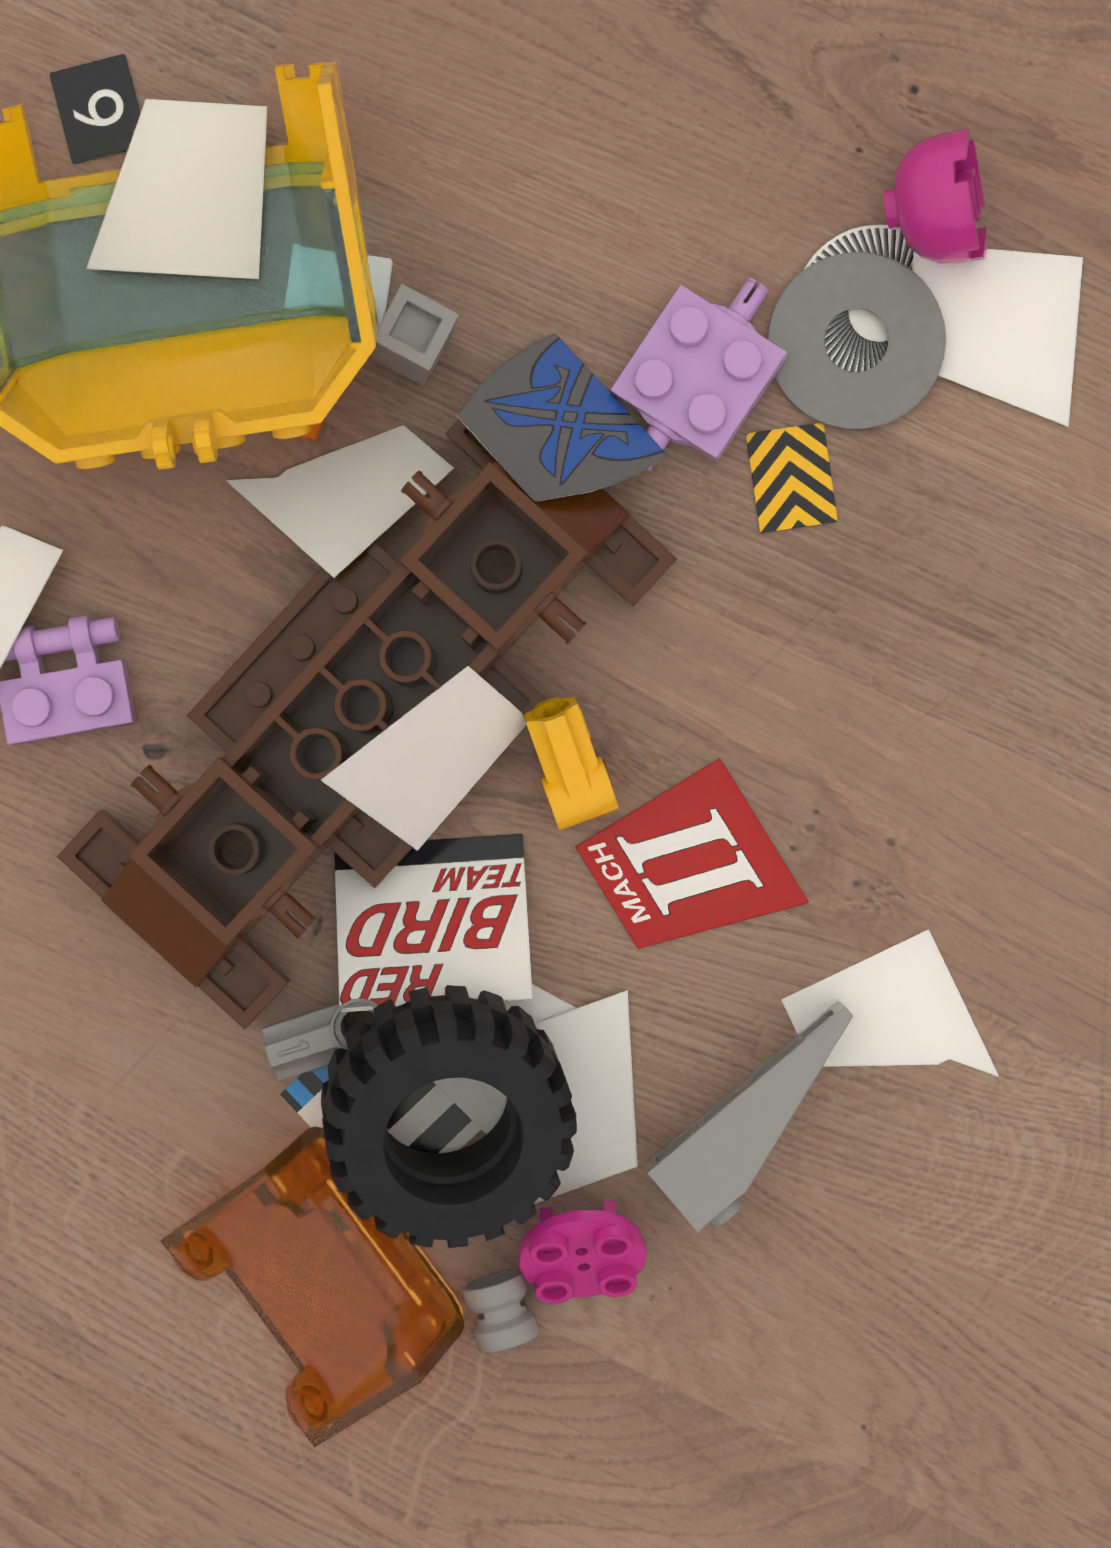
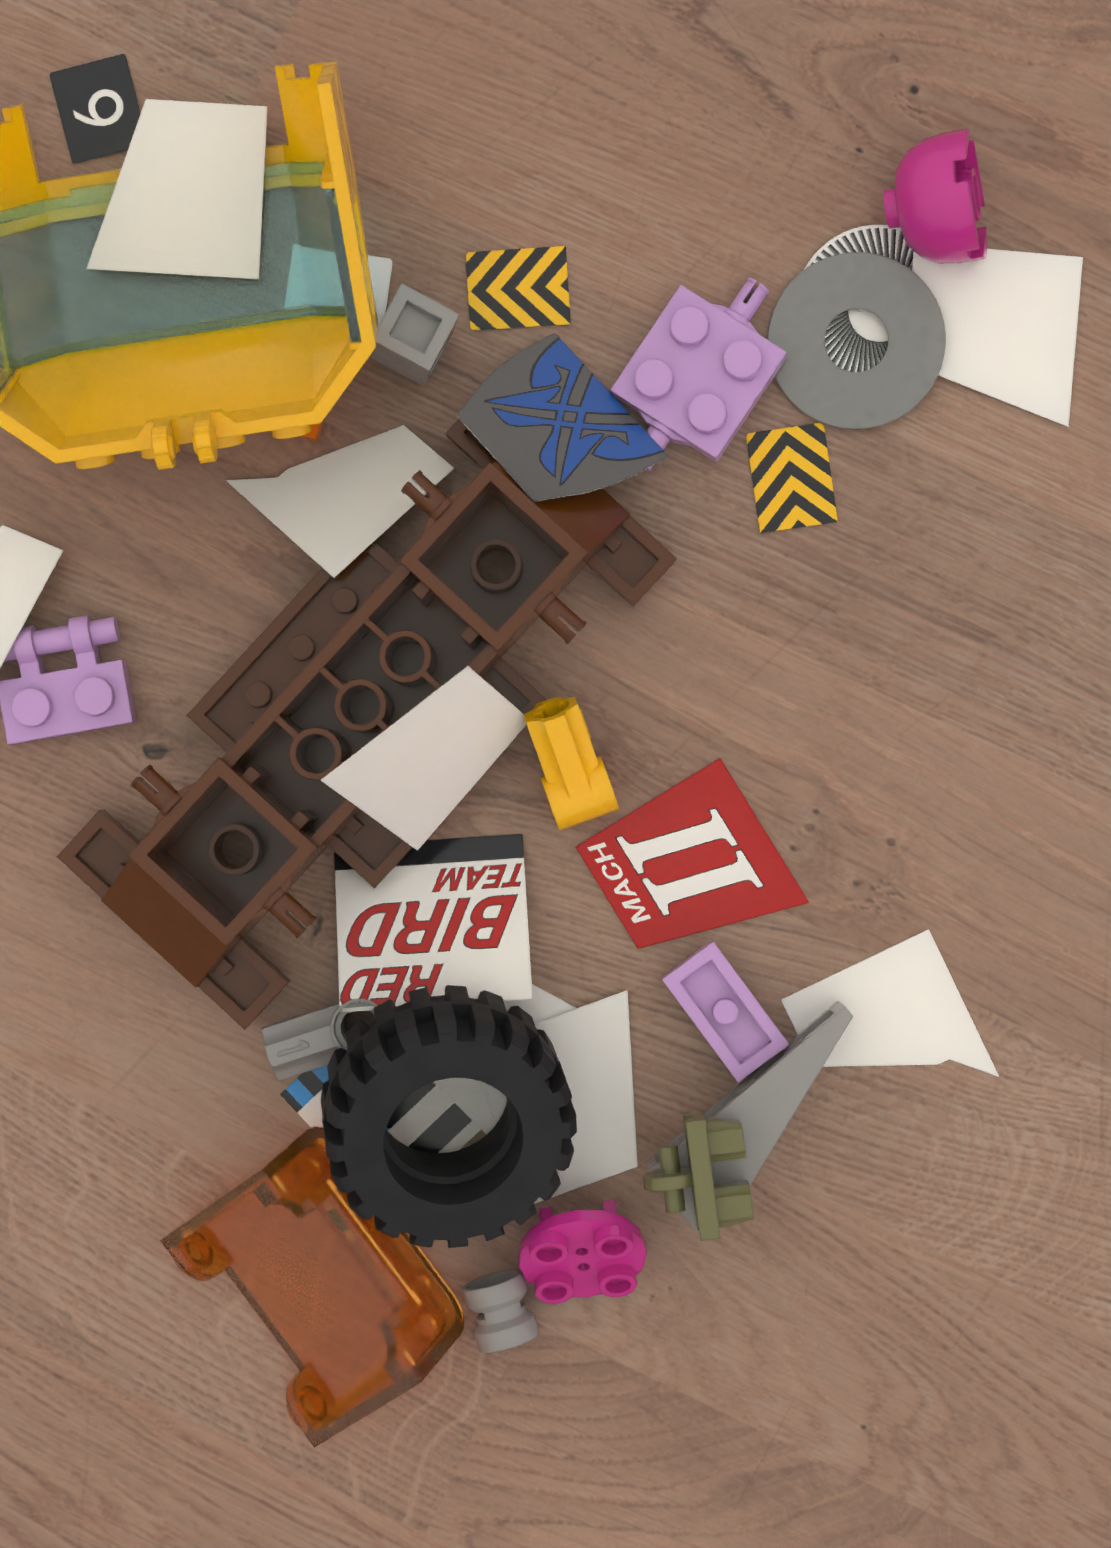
(518, 288): none -> sticker
(713, 1203): none -> olive hips
(725, 1011): none -> lavender plate

